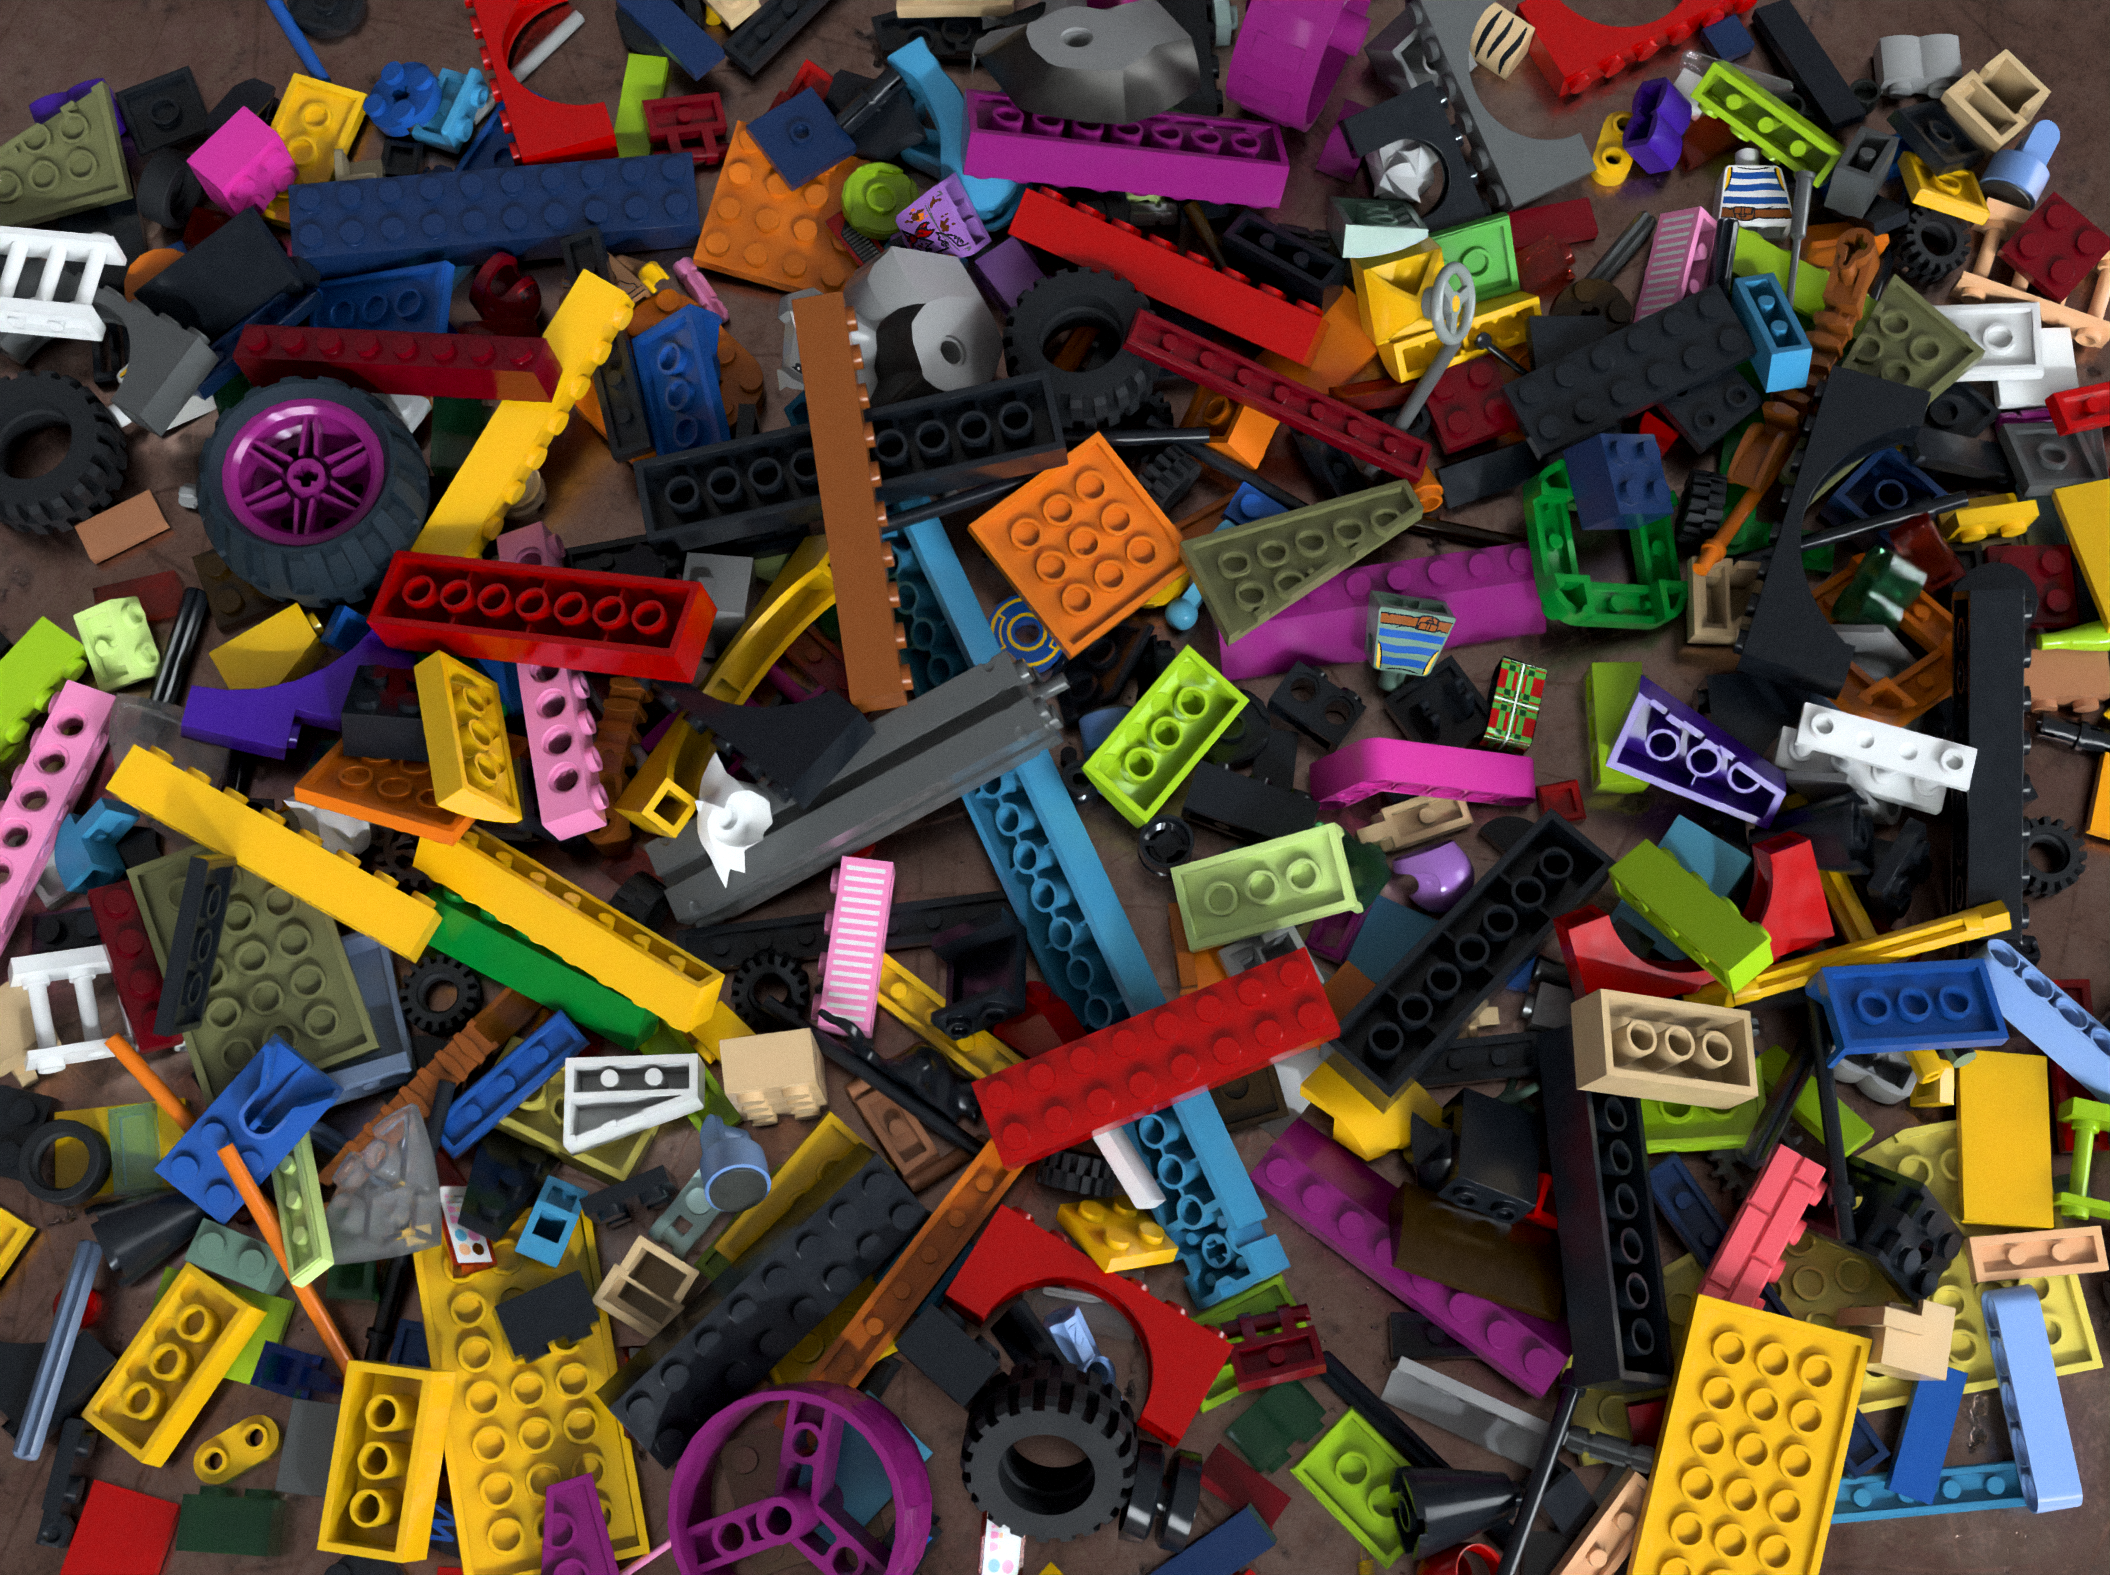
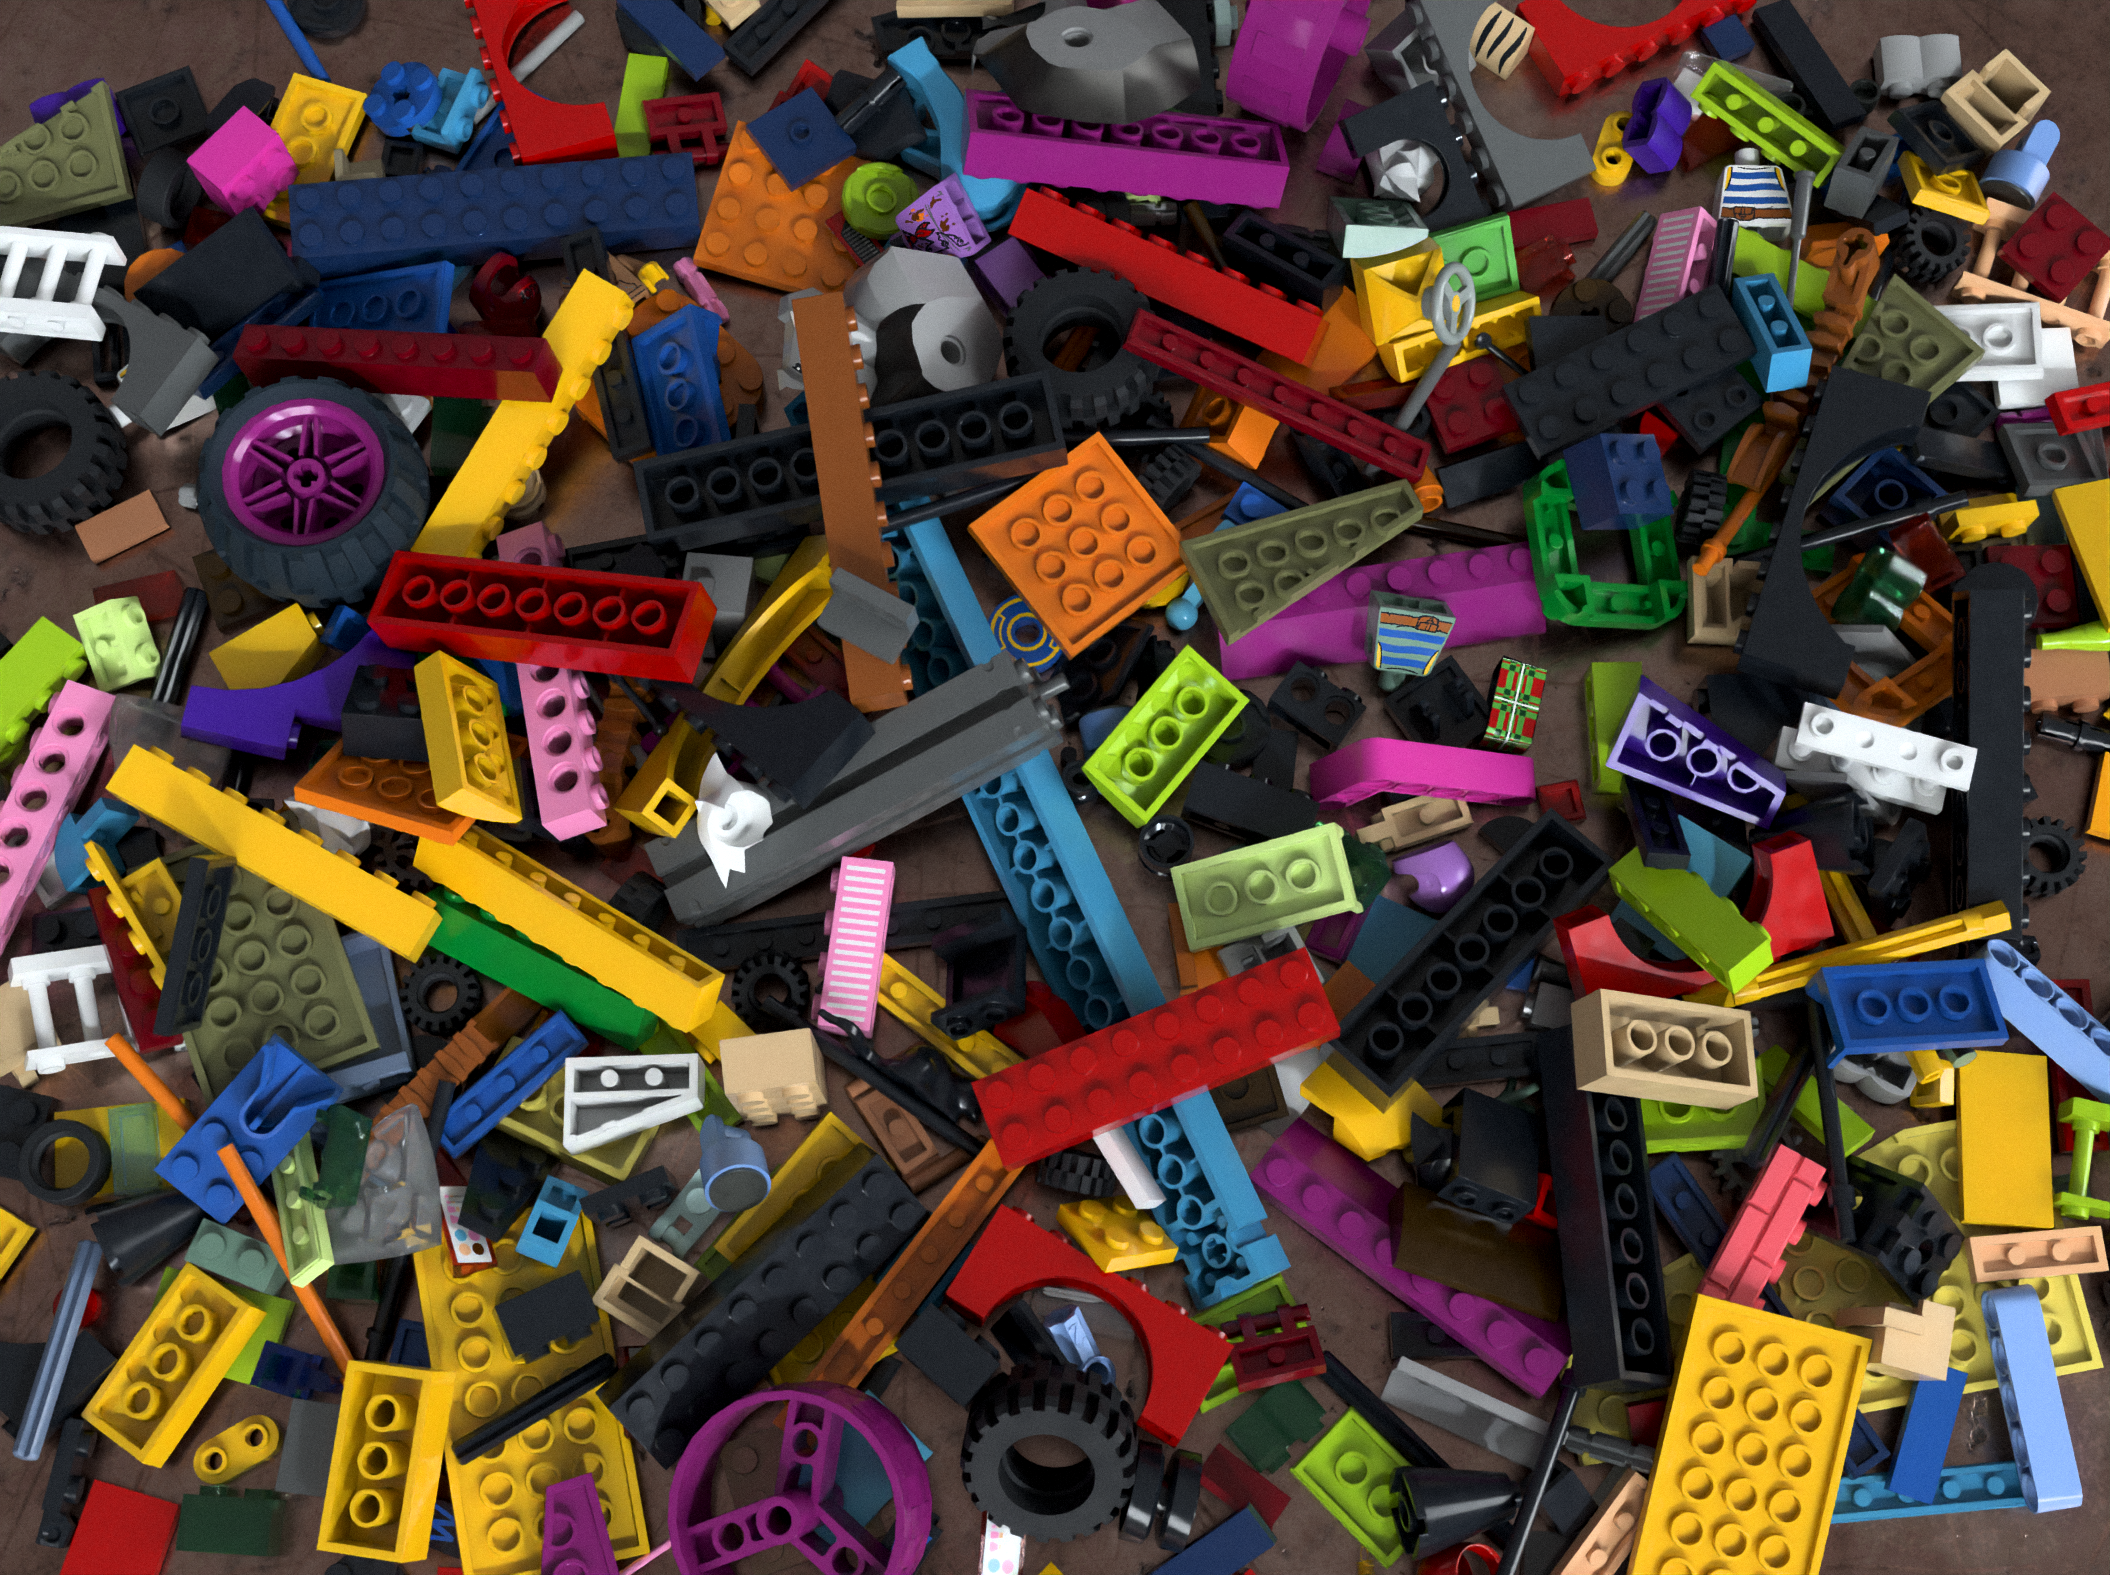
(147, 900): none -> yellow bracket
(341, 1159): none -> clear green hinge
(534, 1409): none -> black axle
(659, 727): none -> black hinge
(868, 616): none -> dark grey panel
(1655, 824): none -> black plate

